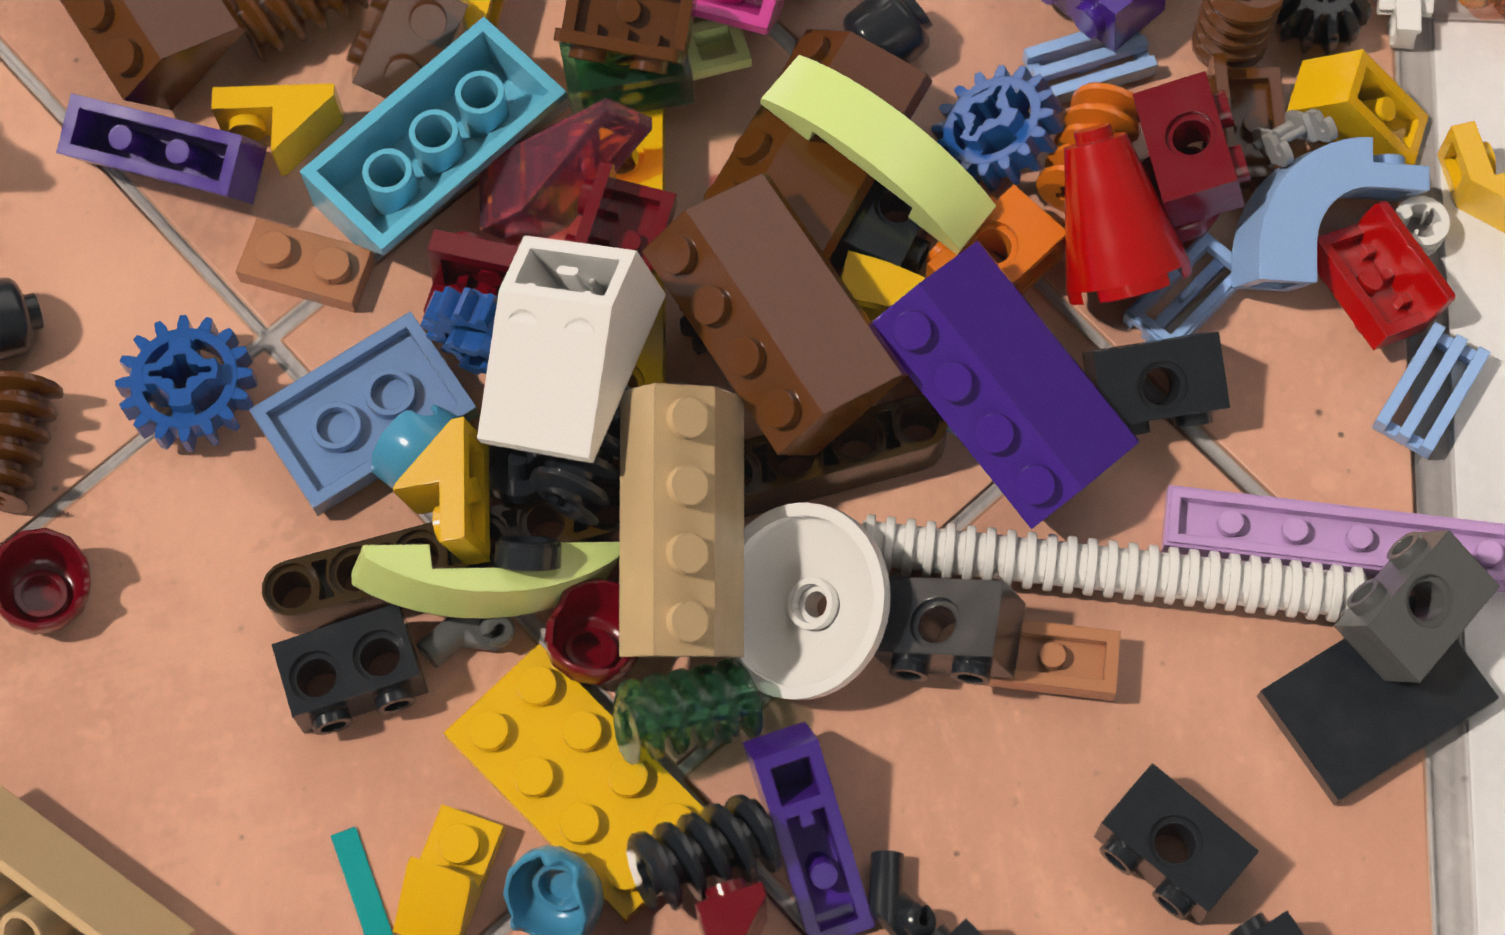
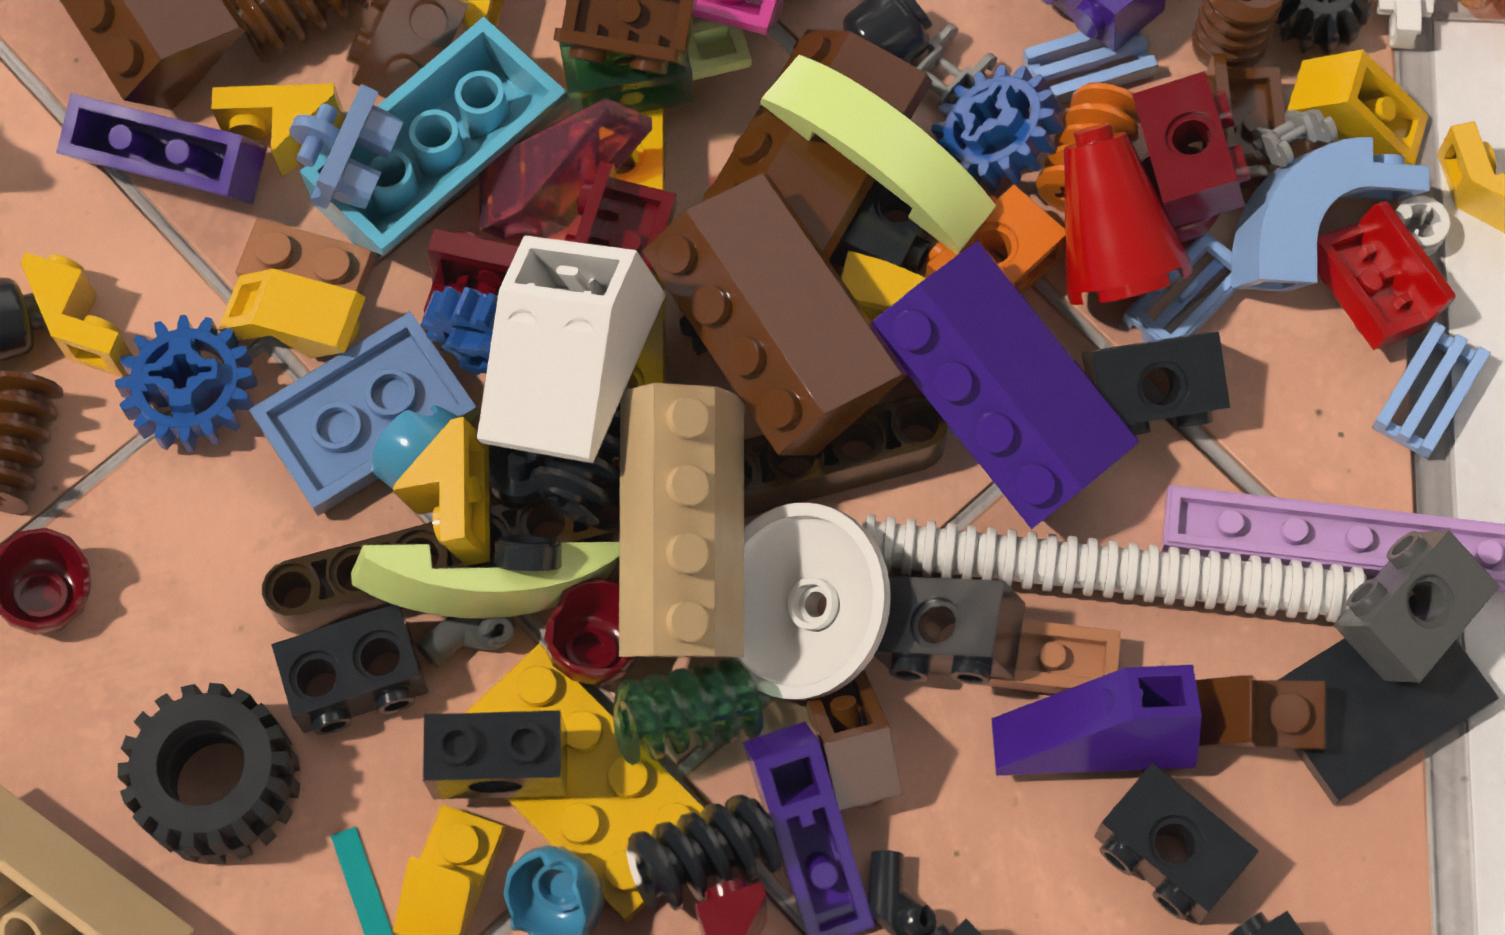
(65, 304): none -> yellow slope
(178, 733): none -> black tyre
(294, 309): none -> yellow slope
(363, 126): none -> medium blue hips
(495, 754): none -> black brick
(855, 744): none -> reddish brown slope
(963, 78): none -> light grey piece
(1105, 725): none -> dark purple slope
(1262, 713): none -> reddish brown slope

